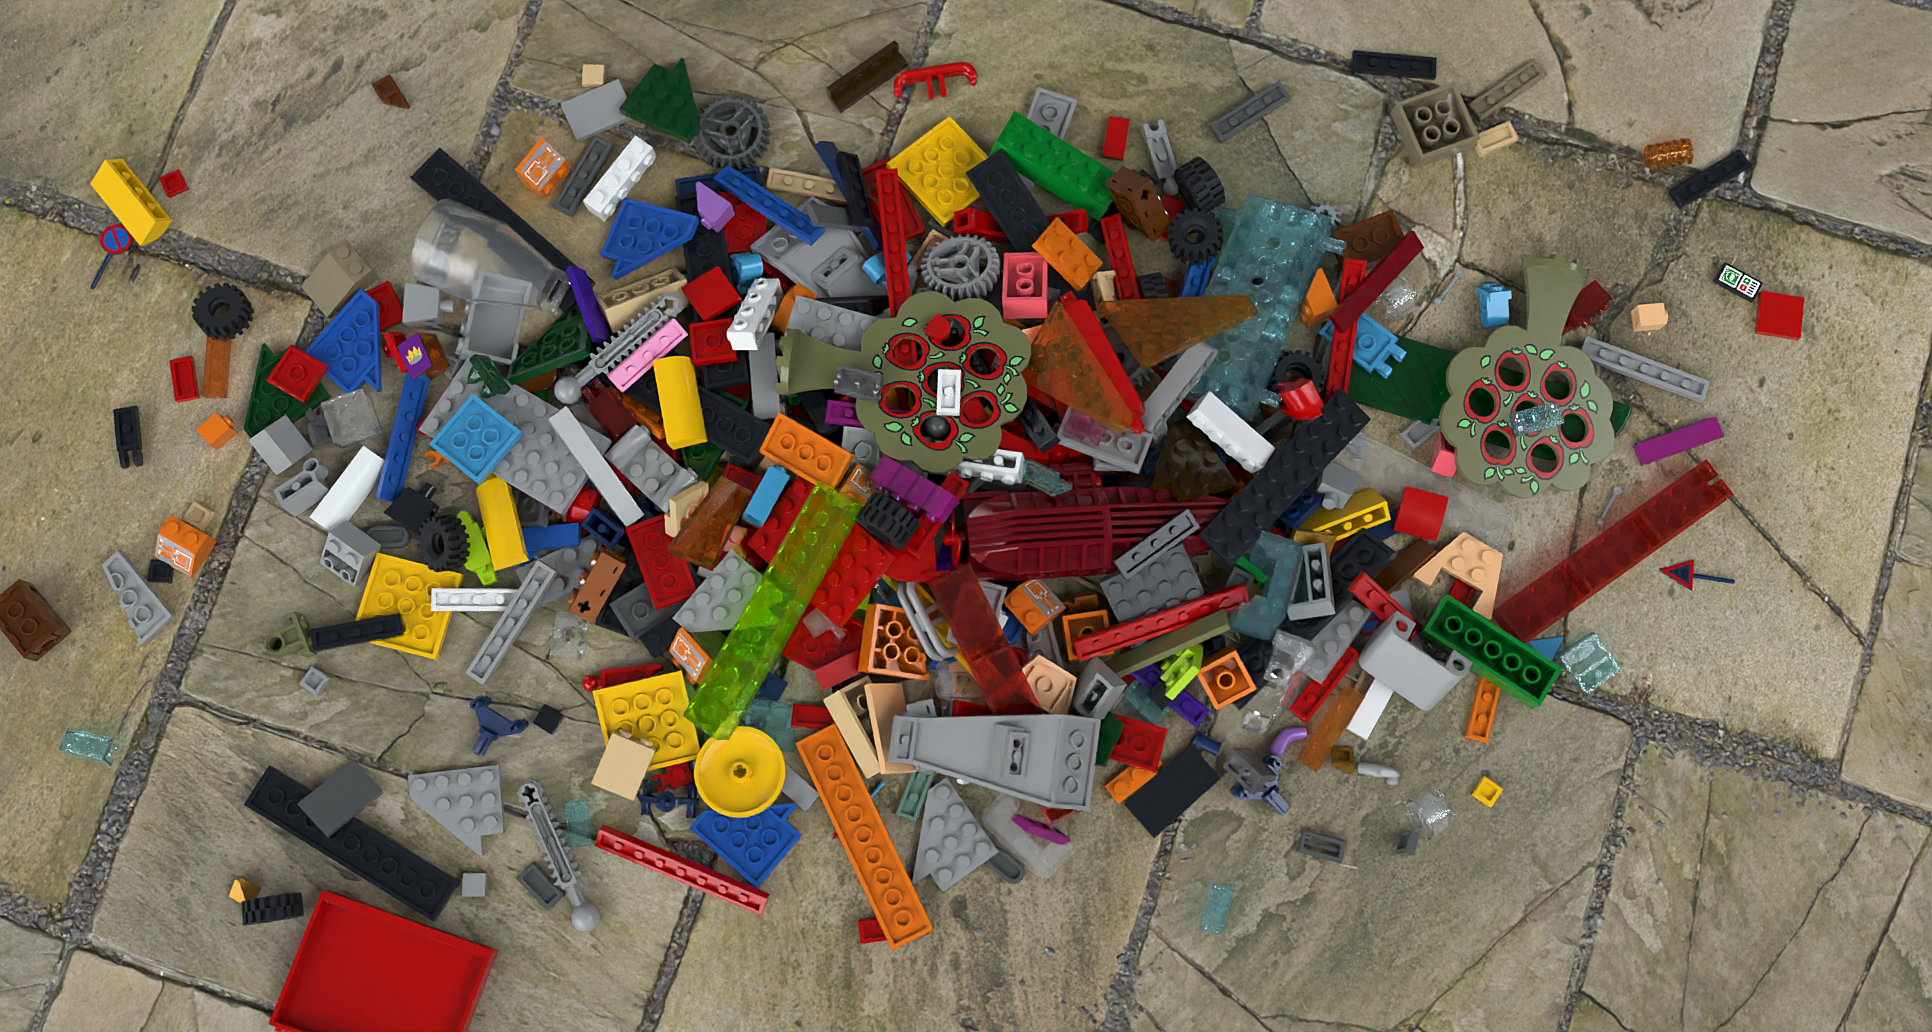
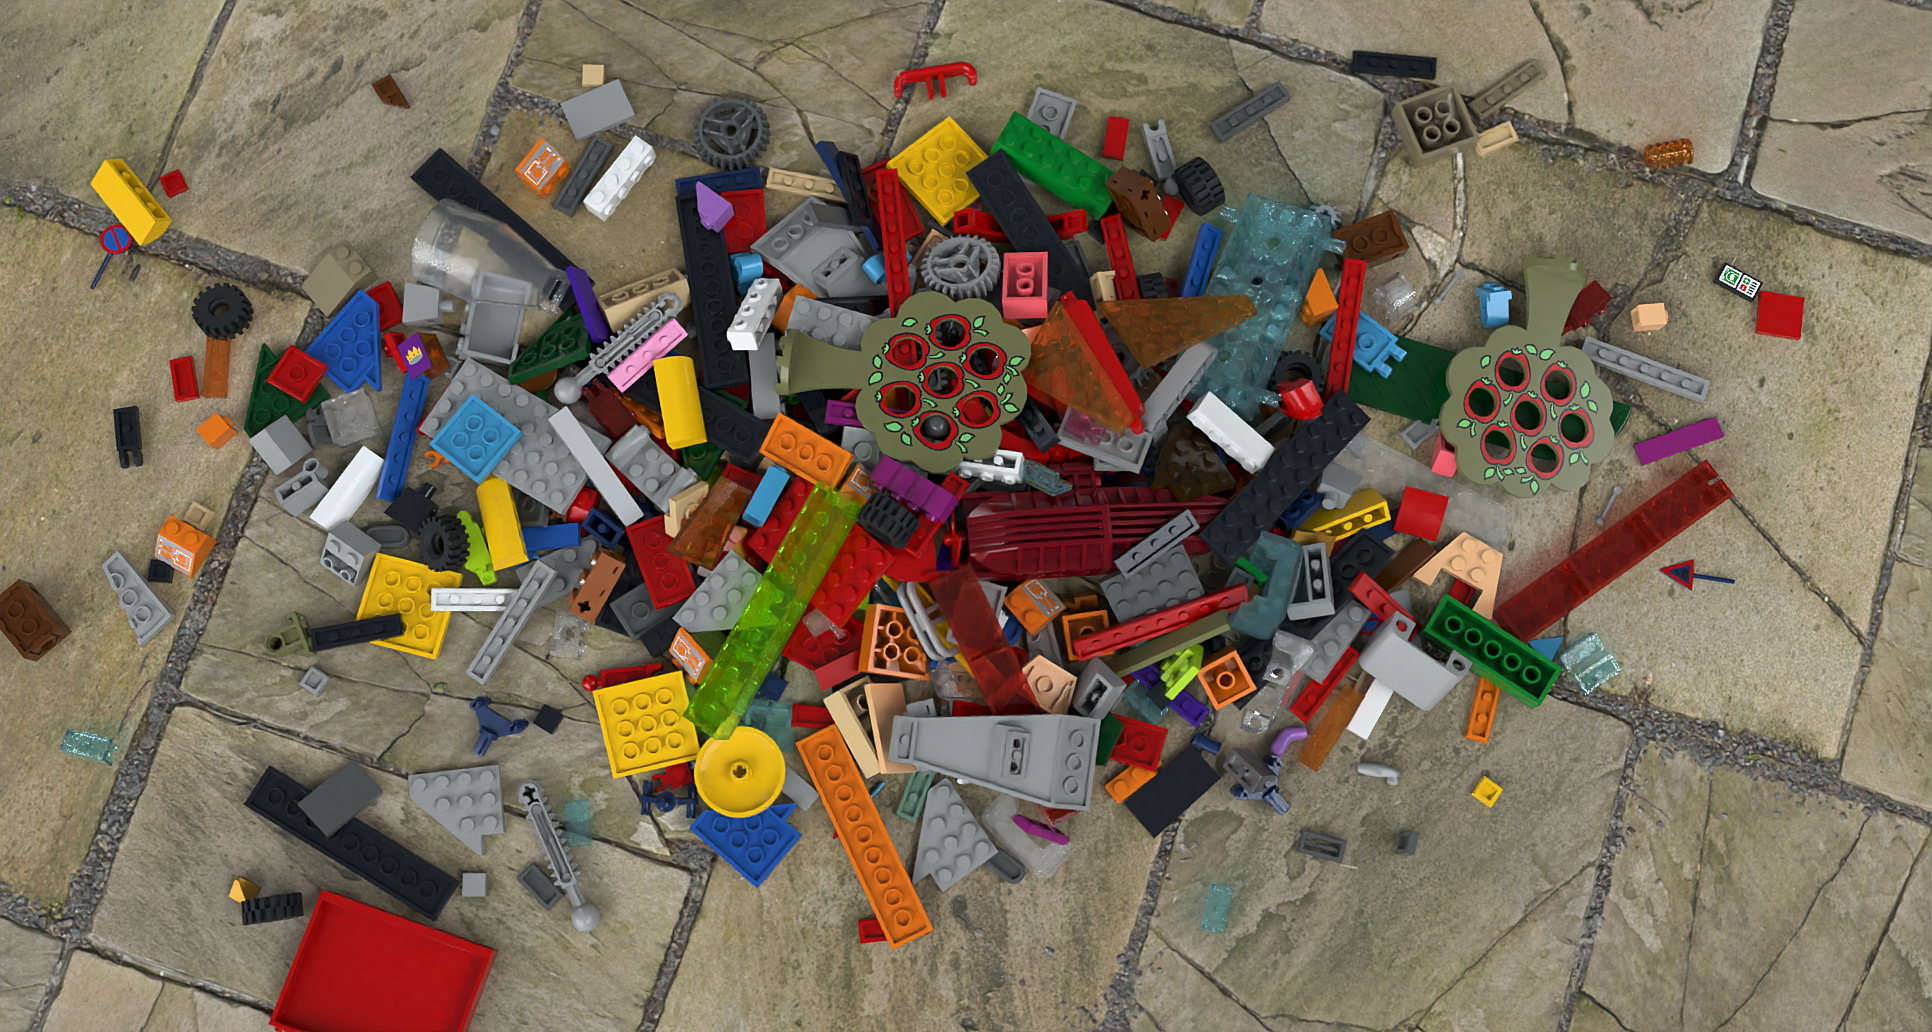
(485, 370): clear green tile -> none
(624, 764): tan brick -> none
(644, 234): blue wing -> none
(665, 102): dark green wing -> none
(682, 869): red plate -> none
(711, 294): red tile -> none
(711, 343): red tile -> none
(768, 205): blue plate -> none
(858, 383): flat silver hinge -> none
(866, 77): dark brown fence -> none
(938, 328): red tile -> none
(948, 392): white plate -> none
(1067, 254): orange plate -> none
(1195, 223): black tyre -> none
(1343, 758): pearl gold slope -> none
(1376, 282): dark red tile -> none
(1429, 812): clear brick -> none
(1535, 419): clear light blue hinge -> none
(1709, 179): black tile -> none

